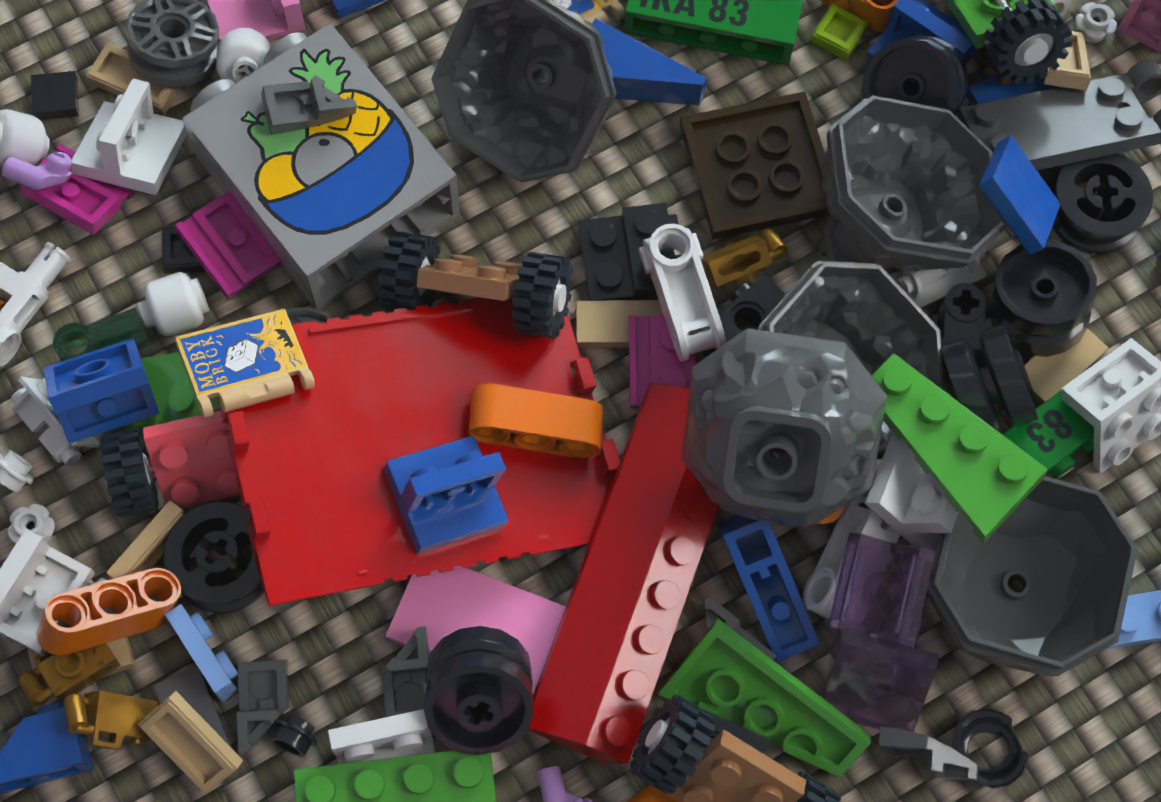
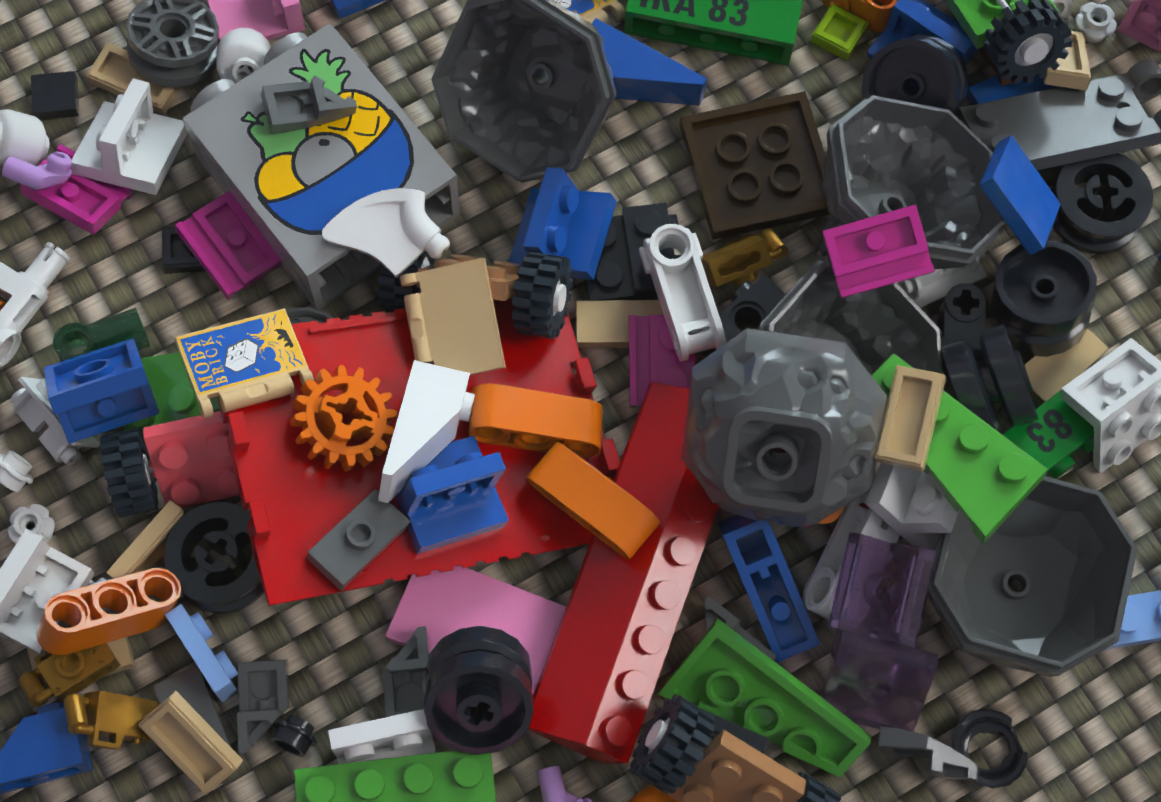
(173, 304): white head -> none
(357, 540): none -> dark grey plate
(361, 420): none -> orange gear
(388, 228): none -> white arm
(425, 424): none -> white slope
(454, 318): none -> tan piece
(565, 223): none -> blue bracket
(593, 500): none -> orange beam
(878, 251): none -> dark pink plate
(910, 418): none -> tan tile

